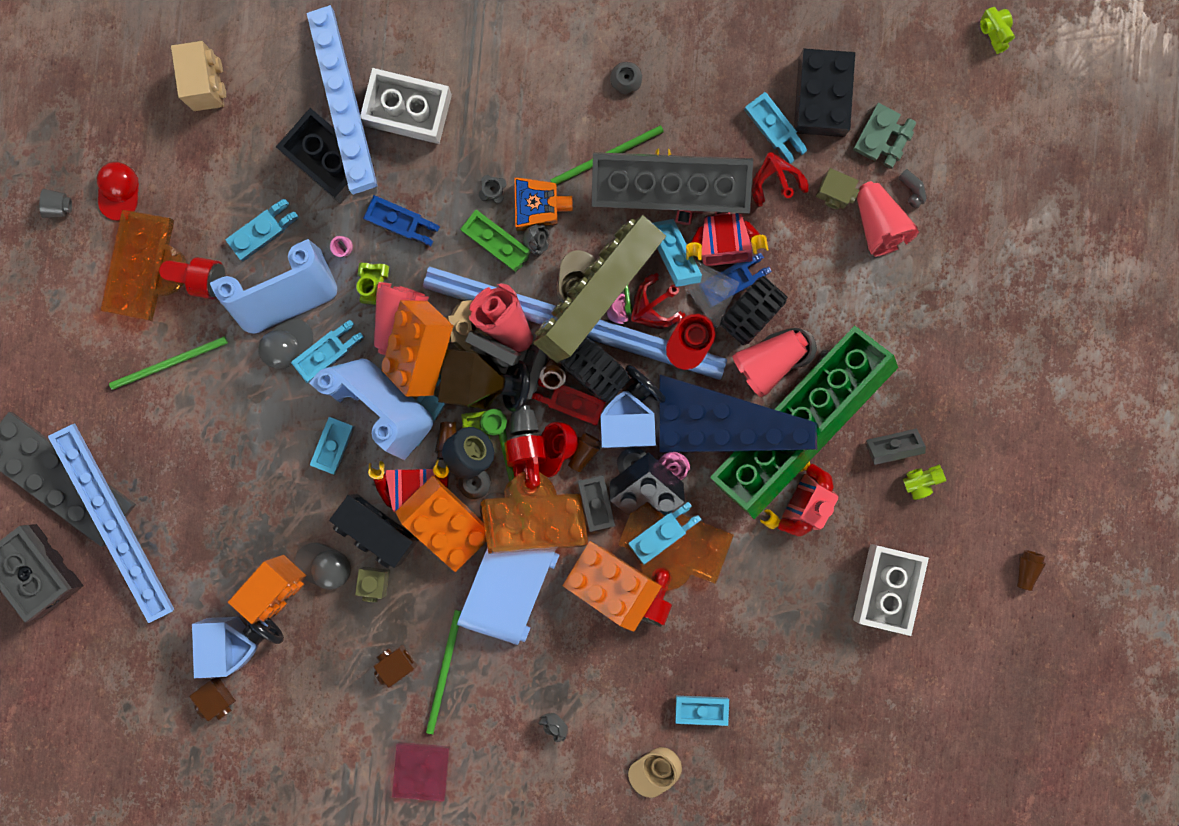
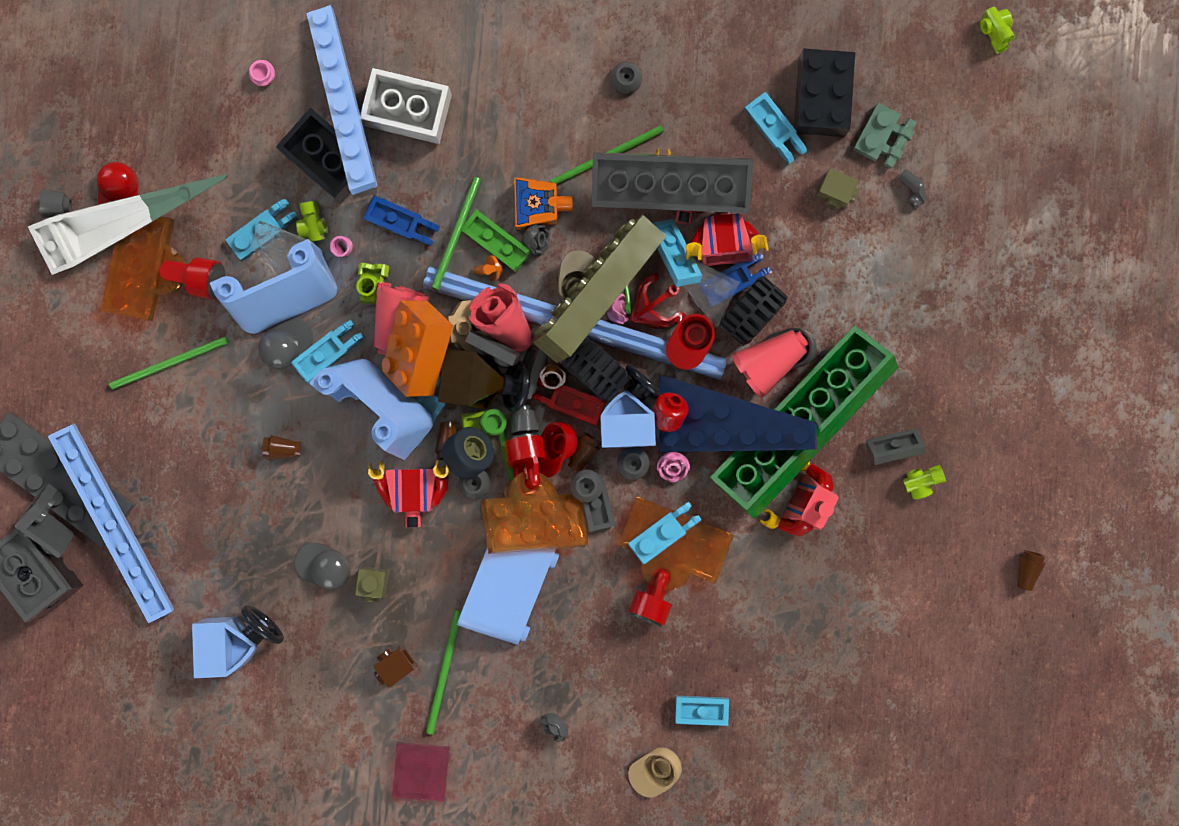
(42, 527): none -> dark grey bracket
(82, 233): none -> white plate
(198, 76): tan brick -> none
(212, 700): reddish brown brick -> none
(261, 73): none -> bright pink plate
(267, 589): orange brick -> none
(273, 246): none -> clear wing
(280, 448): none -> reddish brown cone
(312, 226): none -> lime plate
(332, 445): medium azure plate -> none
(373, 531): black brick -> none
(443, 523): orange brick -> none
(455, 234): none -> bright green axle
(492, 268): none -> orange plate
(498, 184): dark grey plate -> none
(591, 493): none -> dark grey plate
(611, 586): orange brick -> none
(647, 482): black brick -> none
(669, 411): none -> red head
(776, 164): red helmet -> none
(883, 220): coral cone -> none
(890, 589): white brick -> none

